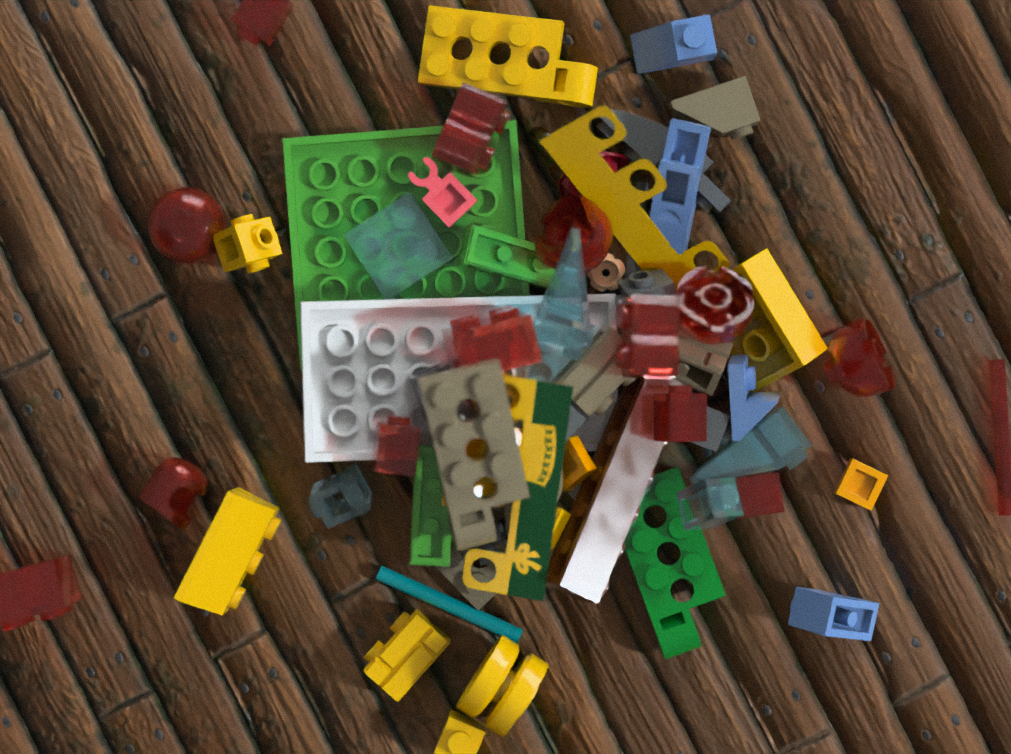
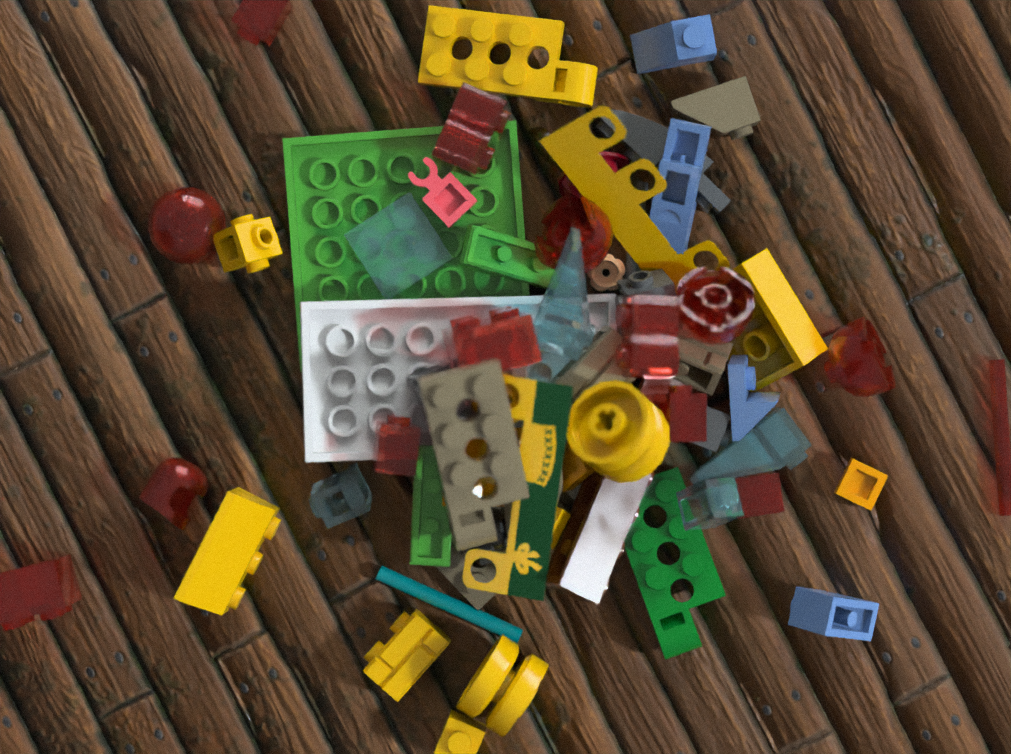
(618, 431): none -> yellow wheel

